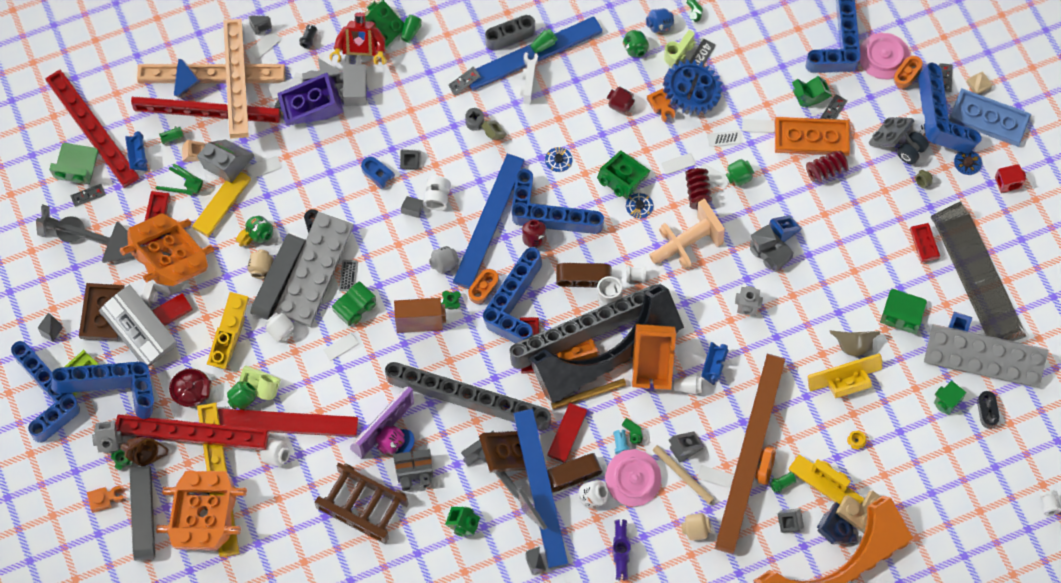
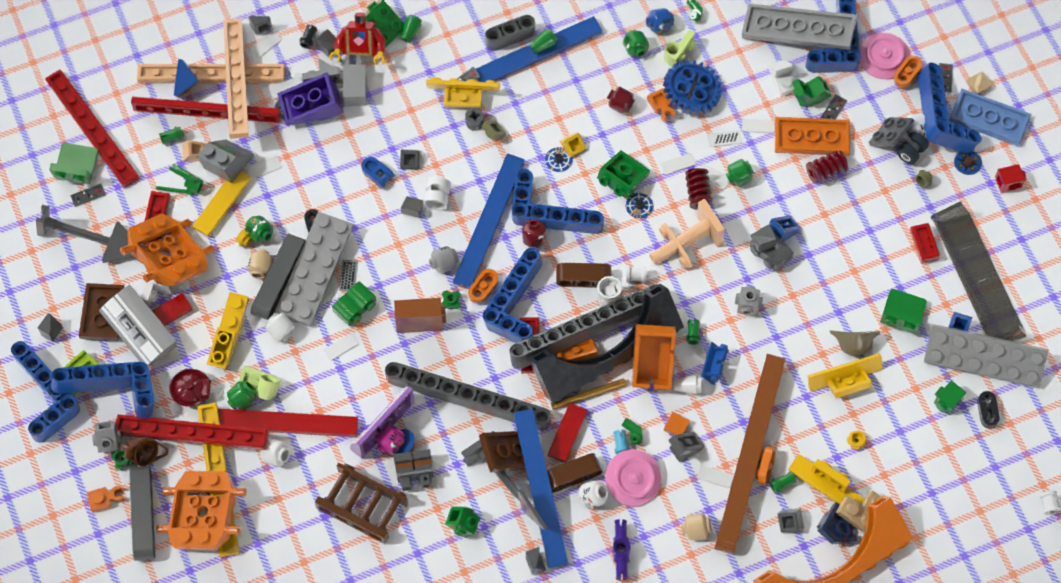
(74, 221): dark grey piece -> none
(136, 152): blue hinge -> none
(326, 42): none -> dark grey slope
(463, 93): none -> yellow bracket
(528, 75): white plate -> none
(573, 144): none -> yellow slope
(676, 424): none -> orange tile
(683, 474): tan bar -> none
(693, 332): none -> green pin
(703, 52): dark grey sticker -> none
(782, 76): none -> white slope
(799, 26): none -> light grey plate

